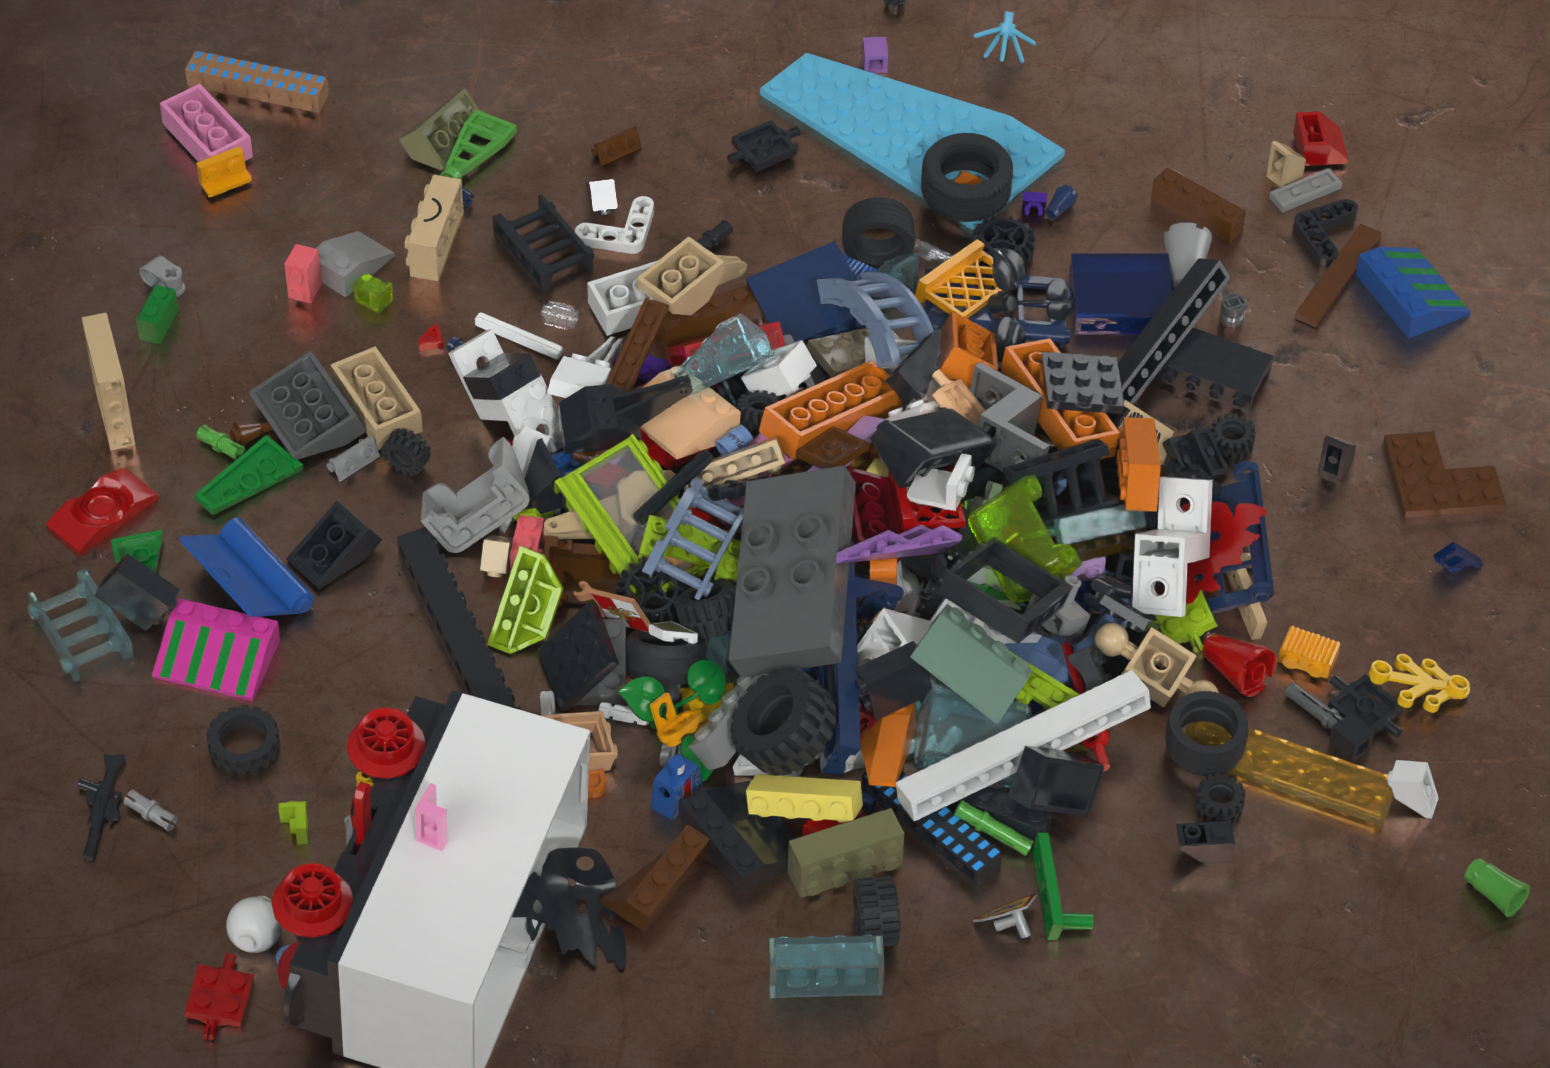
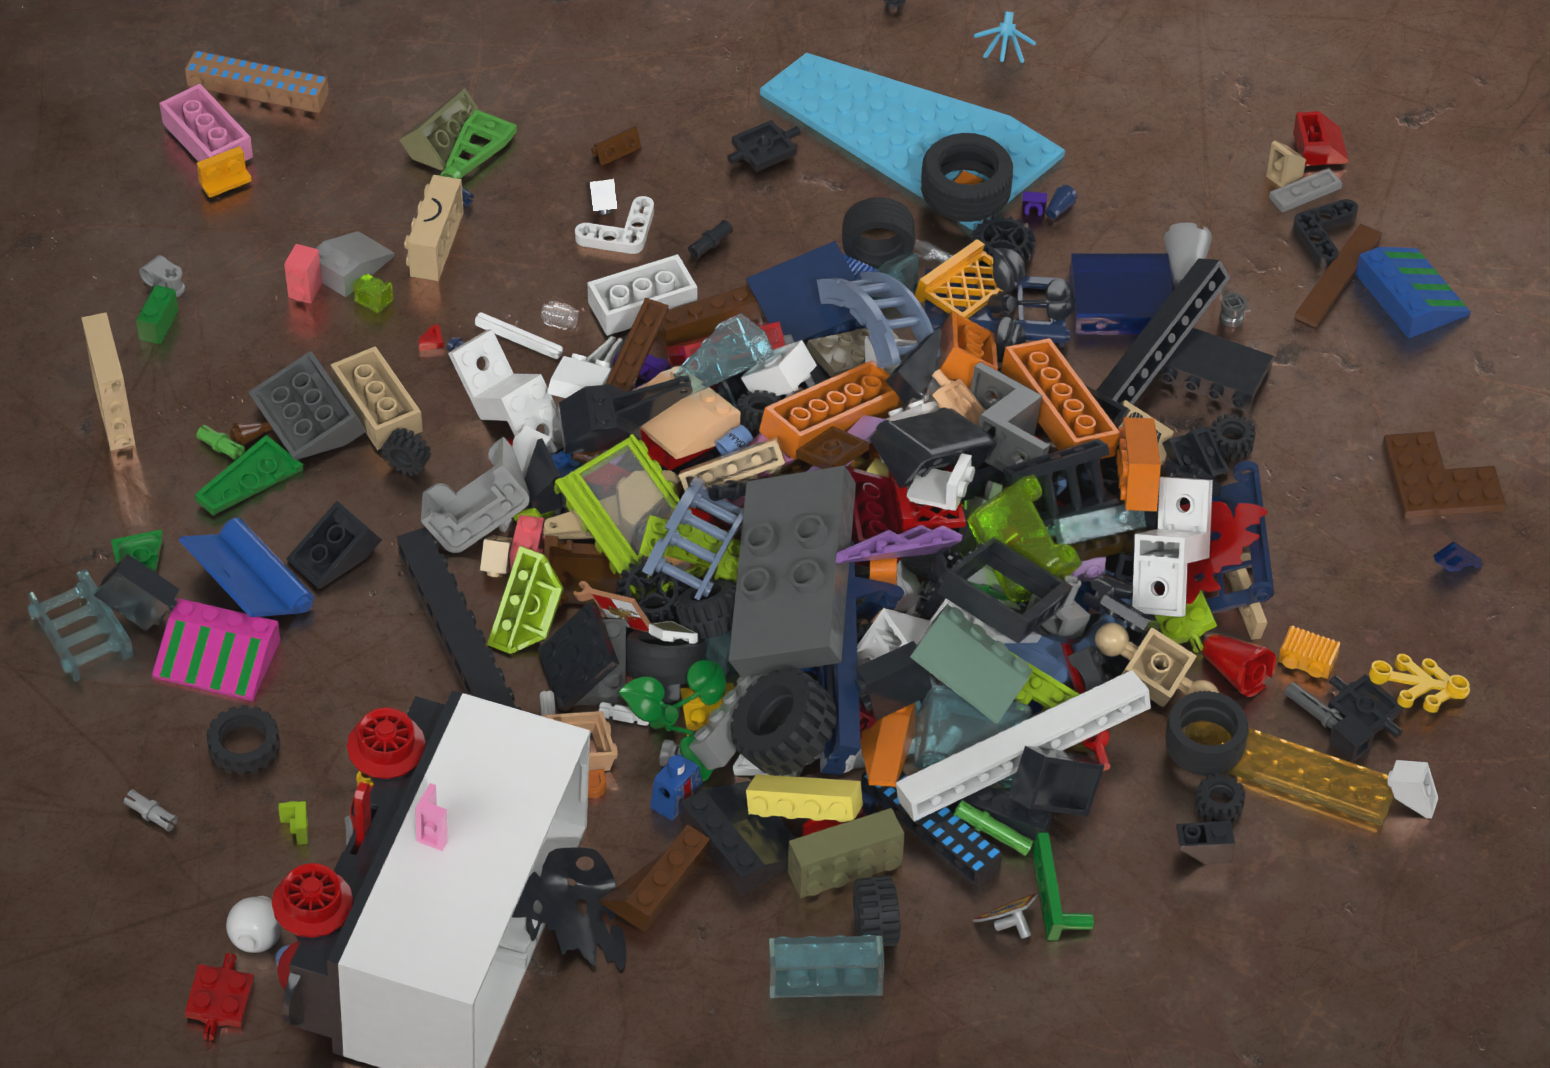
(99, 797): black piece -> none
(101, 510): red slope -> none
(354, 458): light grey hinge -> none
(501, 376): black brick -> none
(531, 259): black fence -> none
(673, 487): black axle -> none
(673, 729): light orange bracket -> none
(688, 276): tan slope -> none
(875, 54): medium lavender brick -> none
(1082, 382): plate -> none
(1198, 205): reddish brown wedge -> none
(1336, 457): black slope -> none
(1497, 886): bright green plant -> none

